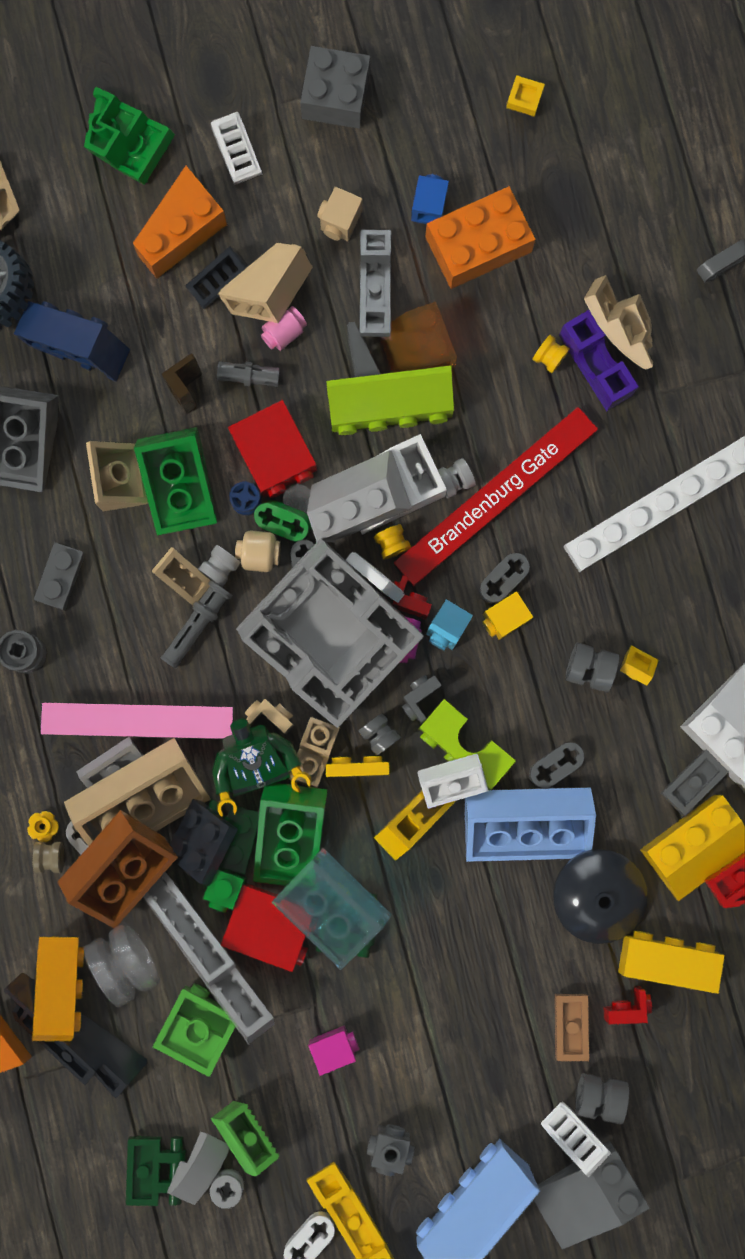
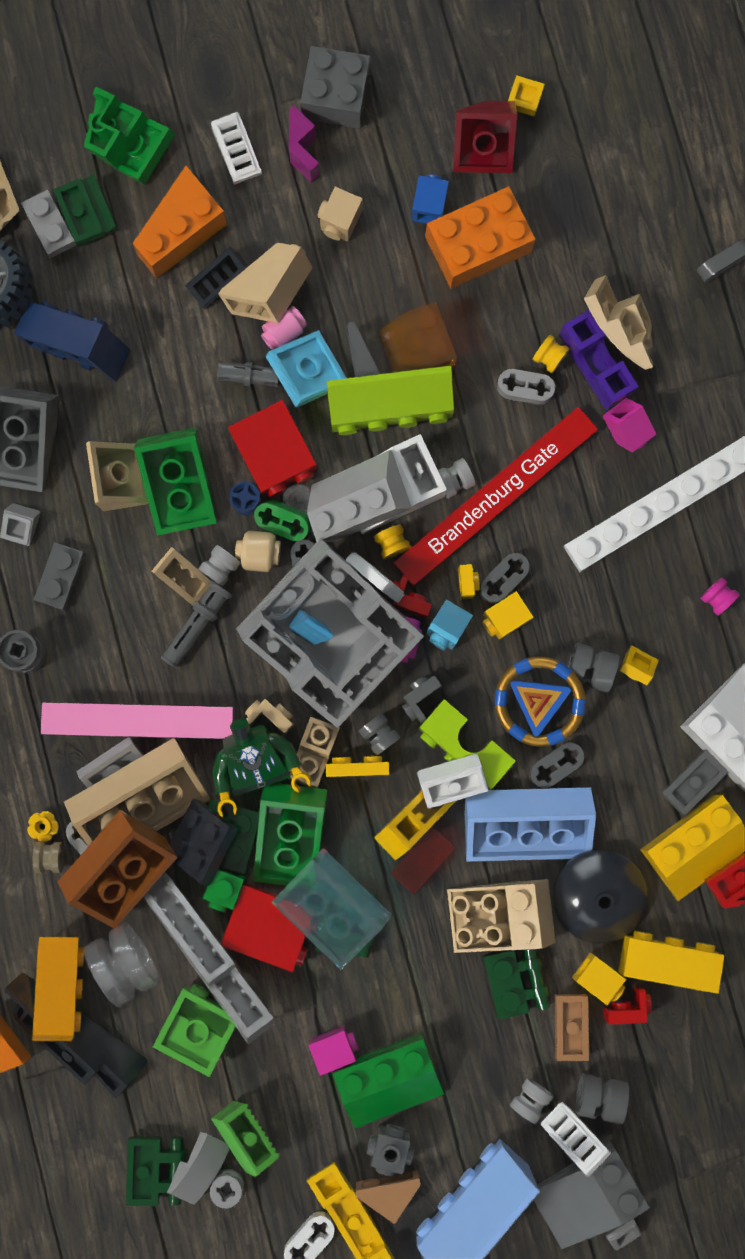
(19, 524): none -> light grey slope
(48, 224): none -> light grey plate
(85, 210): none -> dark green plate
(179, 377): dark brown panel -> none
(300, 137): none -> magenta slope
(305, 367): none -> medium azure plate
(310, 628): none -> dark azure slope
(375, 283): slope -> none
(388, 1081): none -> green slope
(389, 1193): none -> medium nougat slope
(422, 860): none -> clear red plate
(468, 581): none -> yellow plate
(485, 137): none -> dark red slope
(501, 916): none -> tan slope
(506, 983): none -> dark green plate
(524, 393): none -> light grey beam
(526, 1106): none -> light grey wheel
(539, 701): none -> piece
(600, 979): none -> yellow brick
(623, 1234): none -> light grey slope
(629, 425): none -> dark pink brick
(720, 596): none -> dark pink wheel

